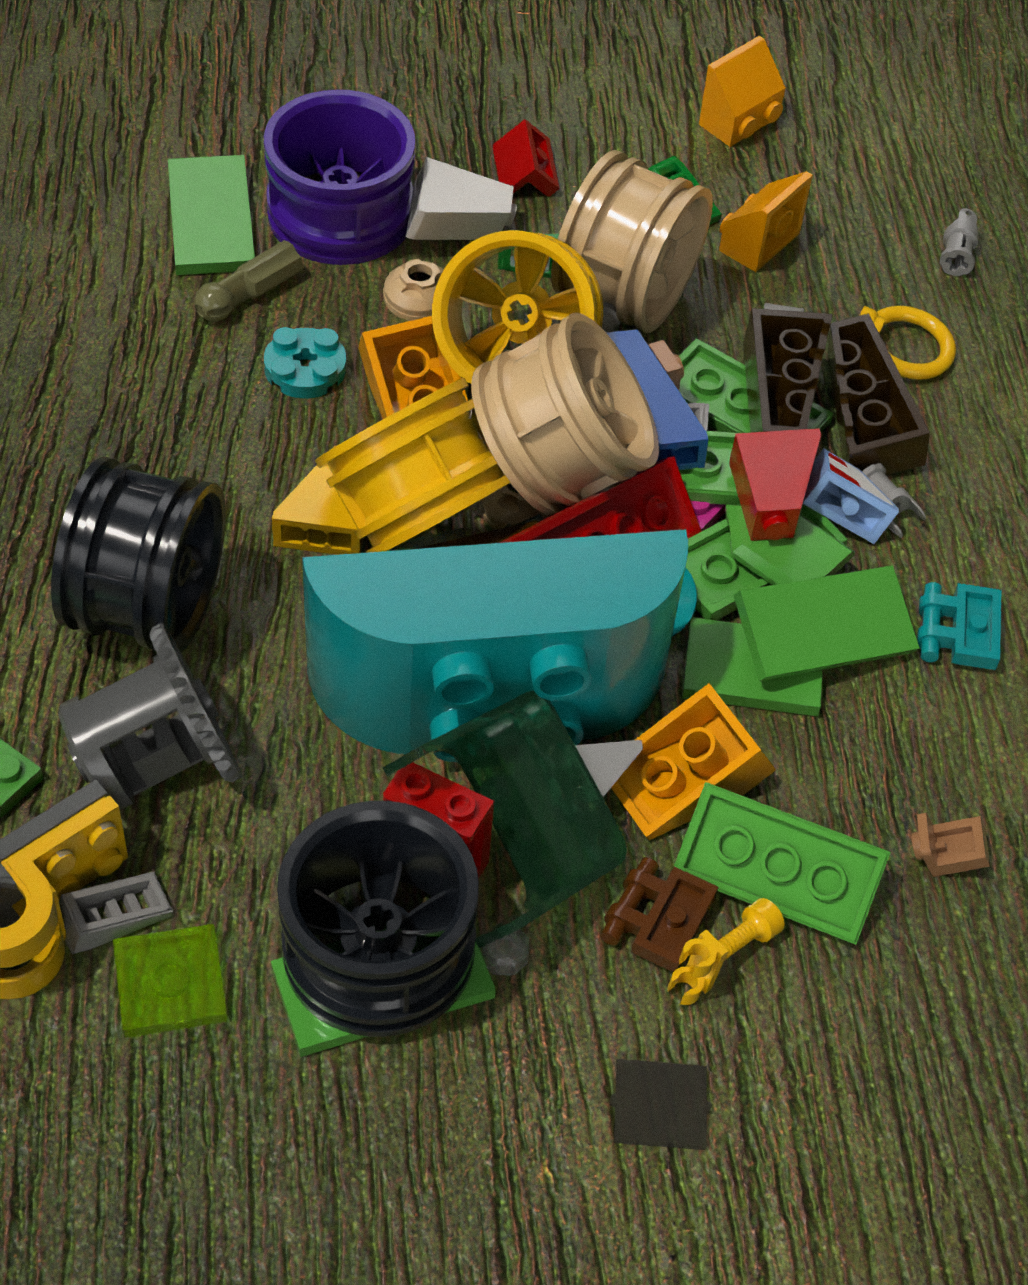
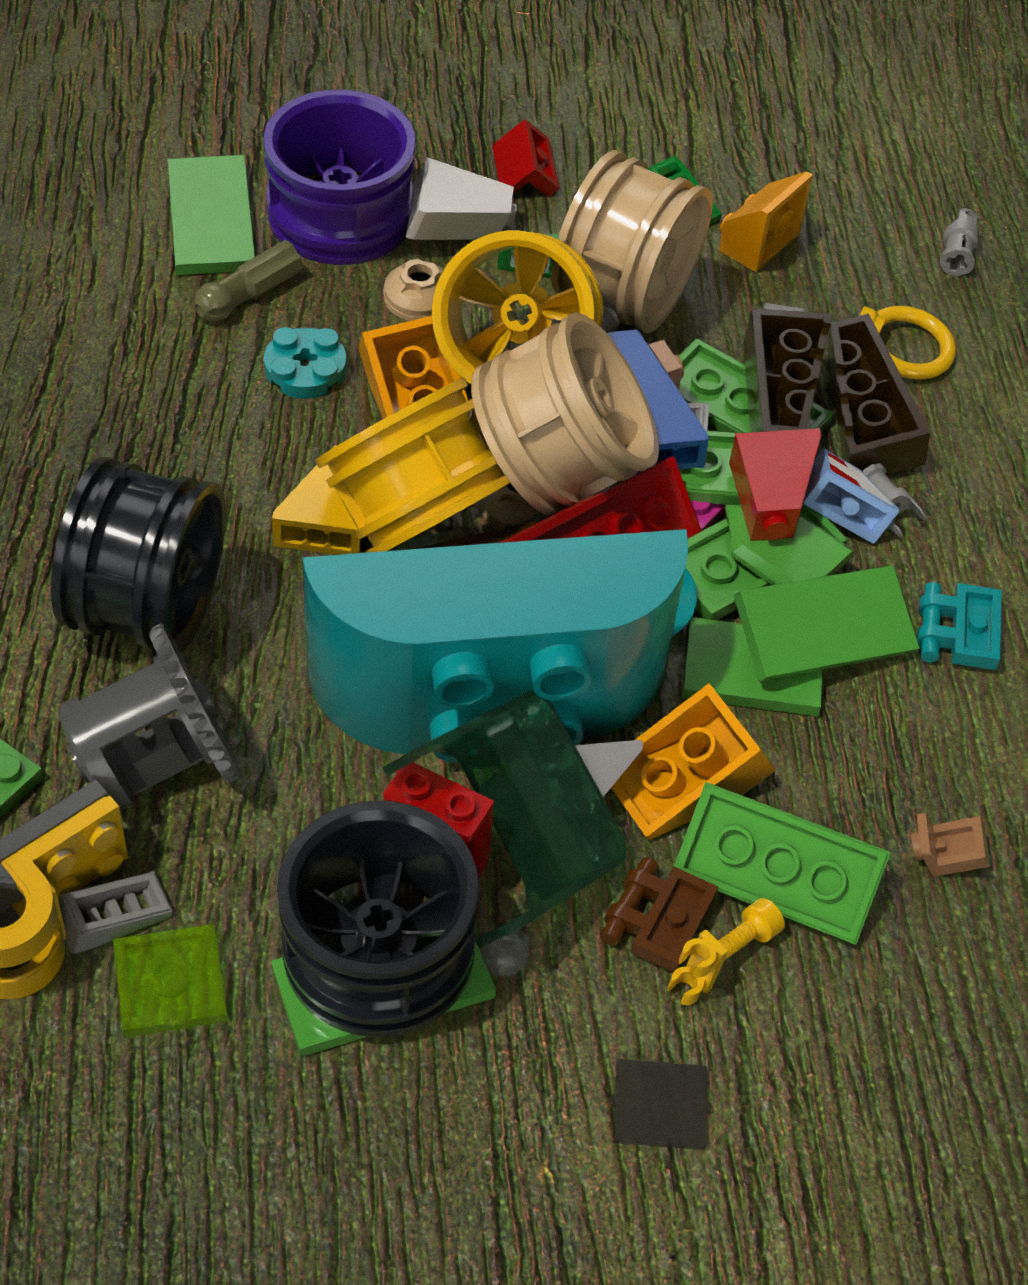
(742, 93): light orange slope -> none

